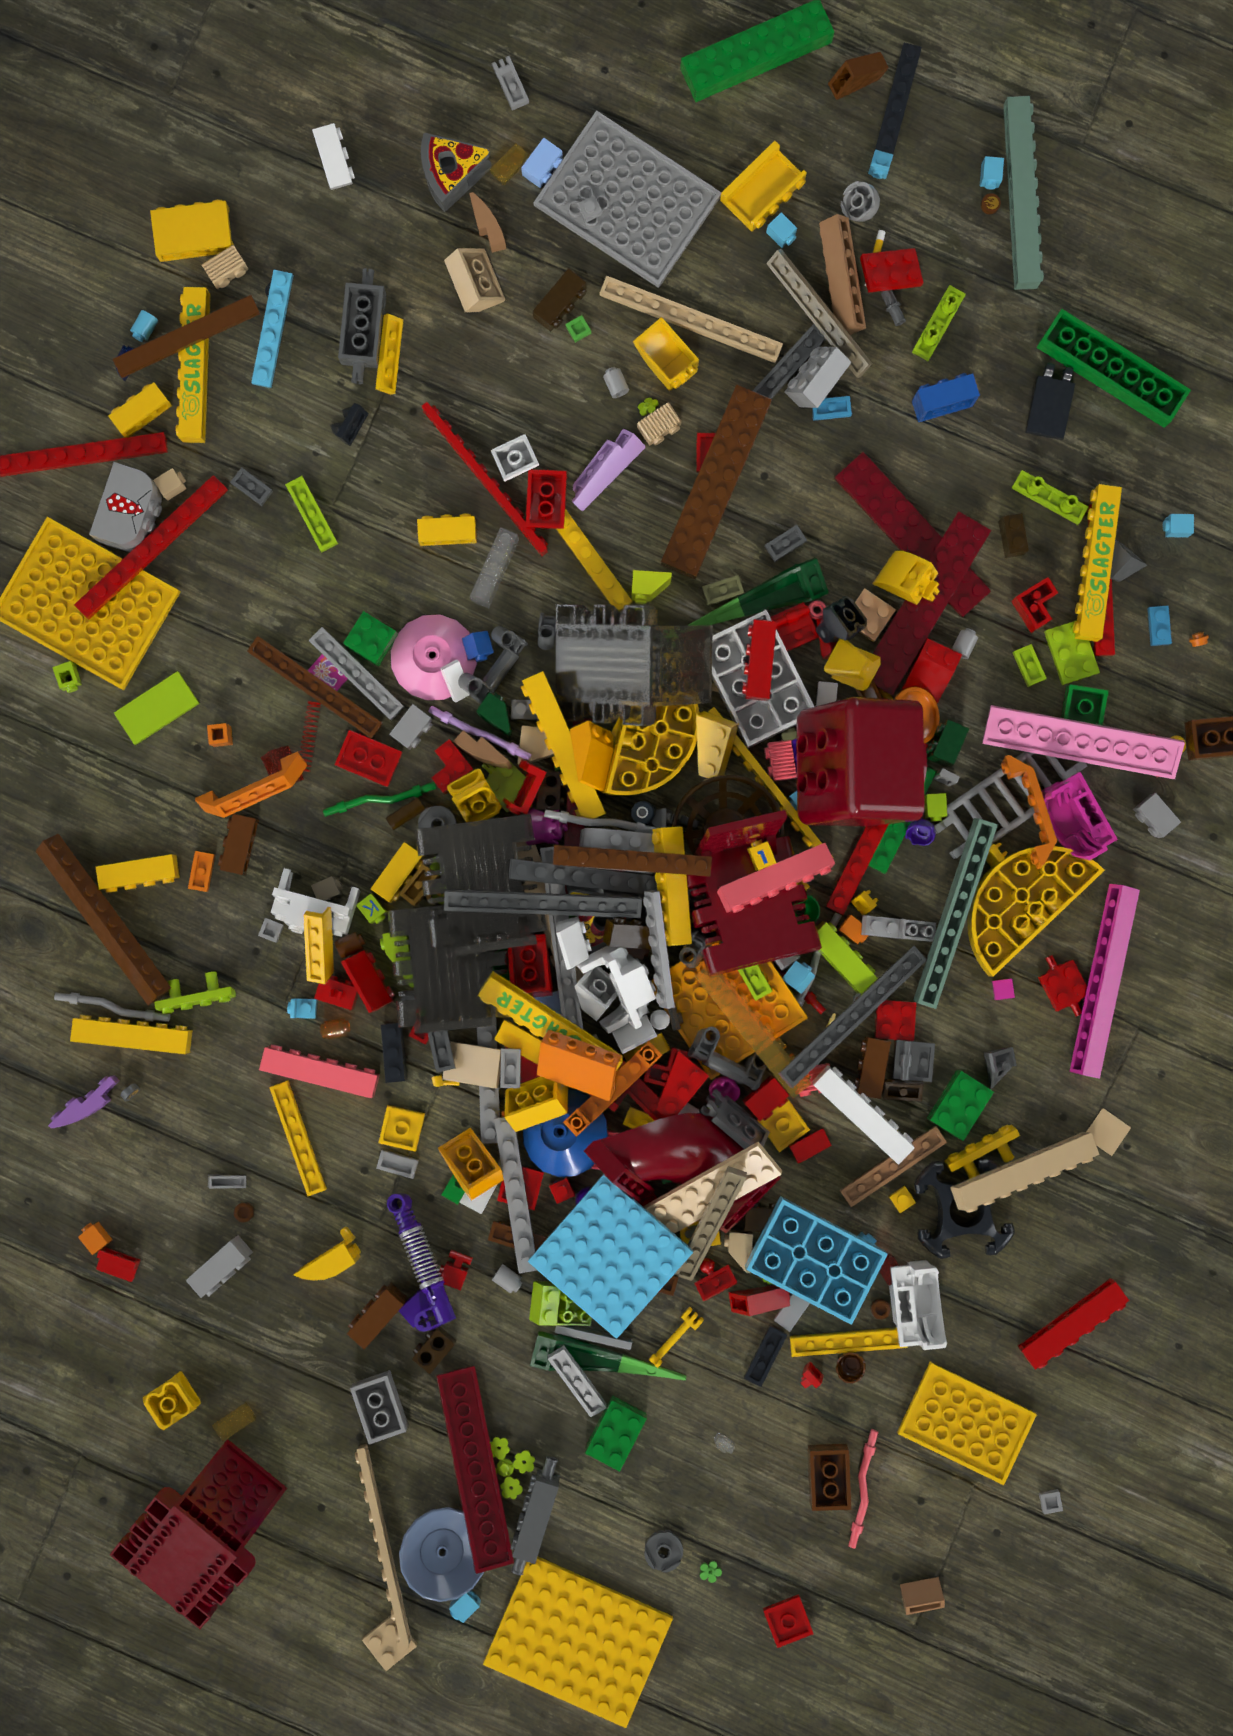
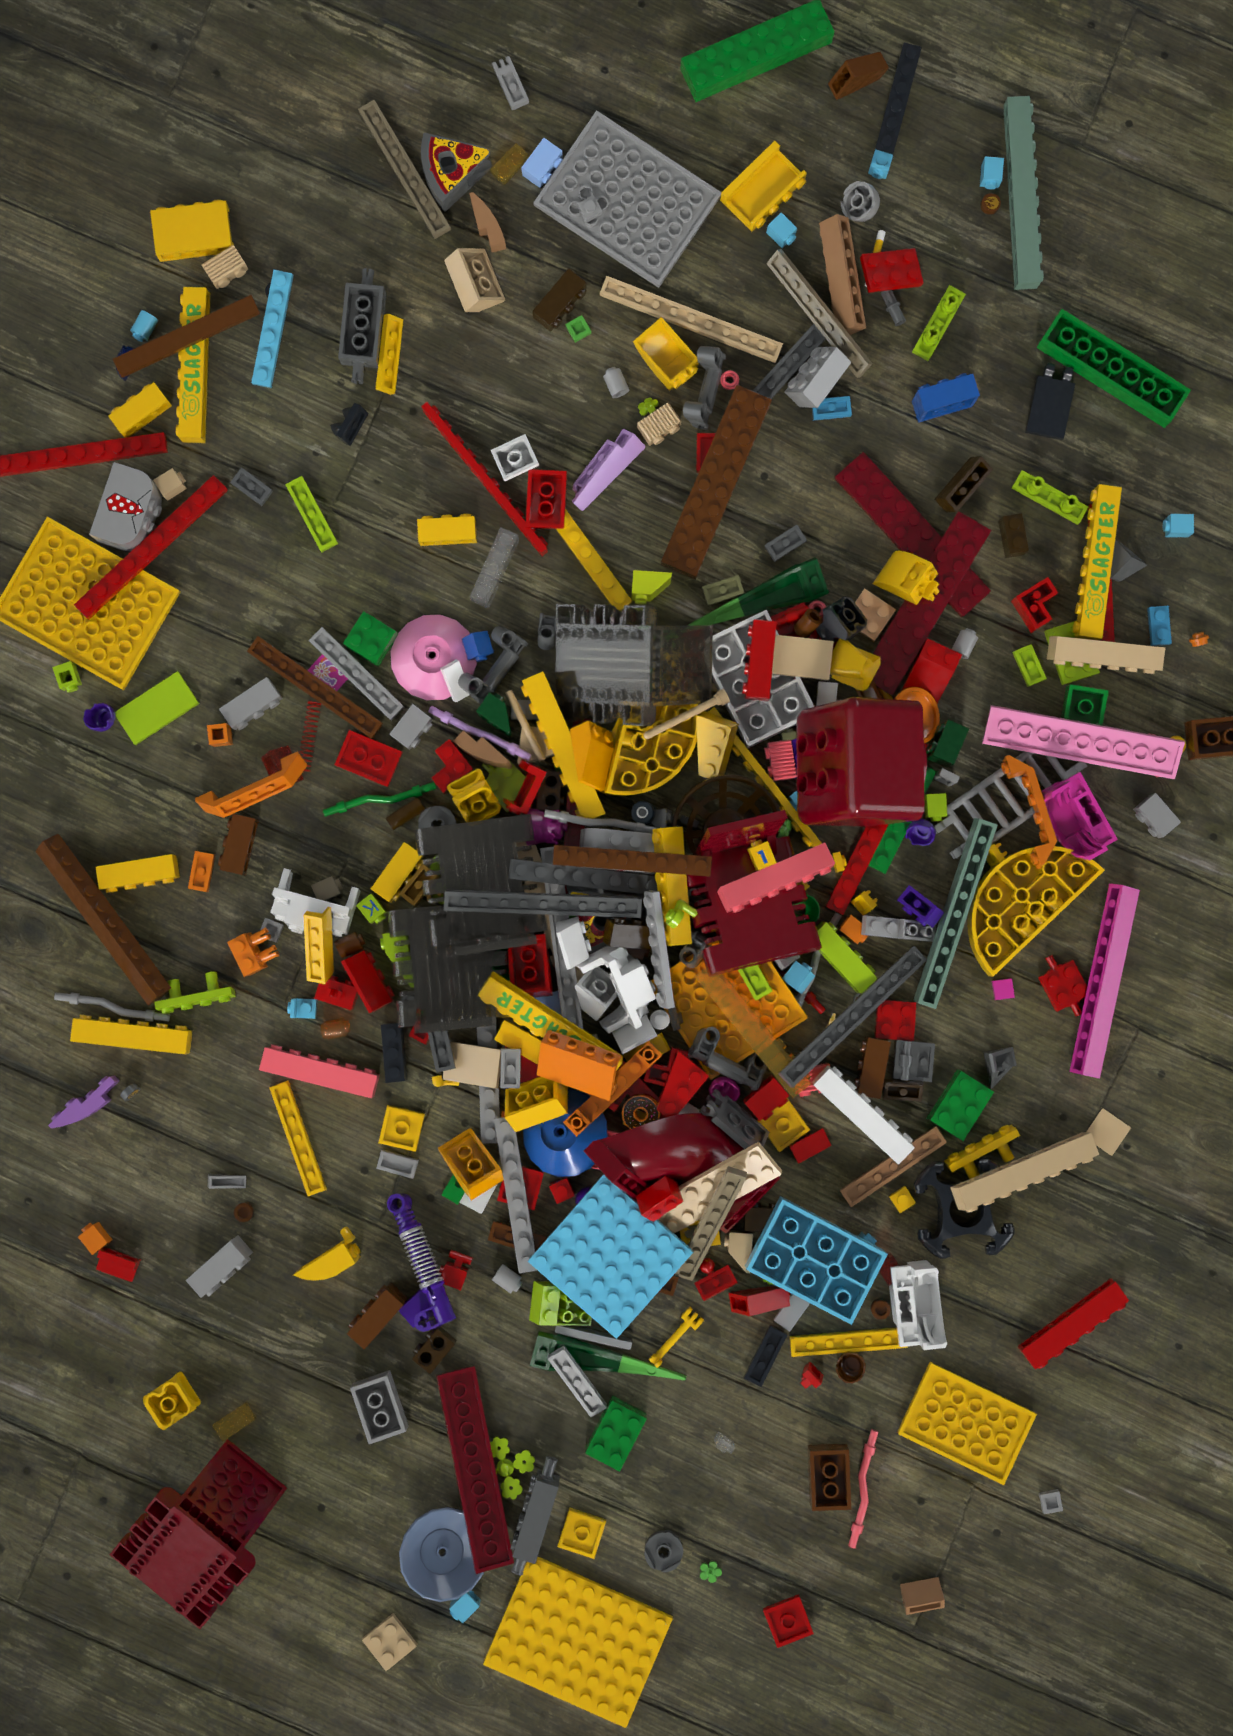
(99, 717): none -> dark purple hair
(248, 954): none -> orange brick
(251, 704): none -> light grey brick
(333, 156): white wedge -> none
(384, 1553): tan plate -> none
(404, 169): none -> dark tan plate
(525, 725): none -> tan bar
(581, 1533): none -> yellow tile
(639, 1101): none -> tile
(659, 1198): none -> red brick
(675, 915): none -> lime plate
(698, 412): none -> dark grey piece
(719, 698): none -> tan piece
(729, 374): none -> coral plate
(784, 830): none -> bright green plant
(802, 657): none -> tan tile
(807, 623): none -> reddish brown brick
(840, 862): none -> yellow plate
(920, 906): none -> dark purple brick
(963, 484): none -> dark brown brick
(1105, 653): none -> tan brick

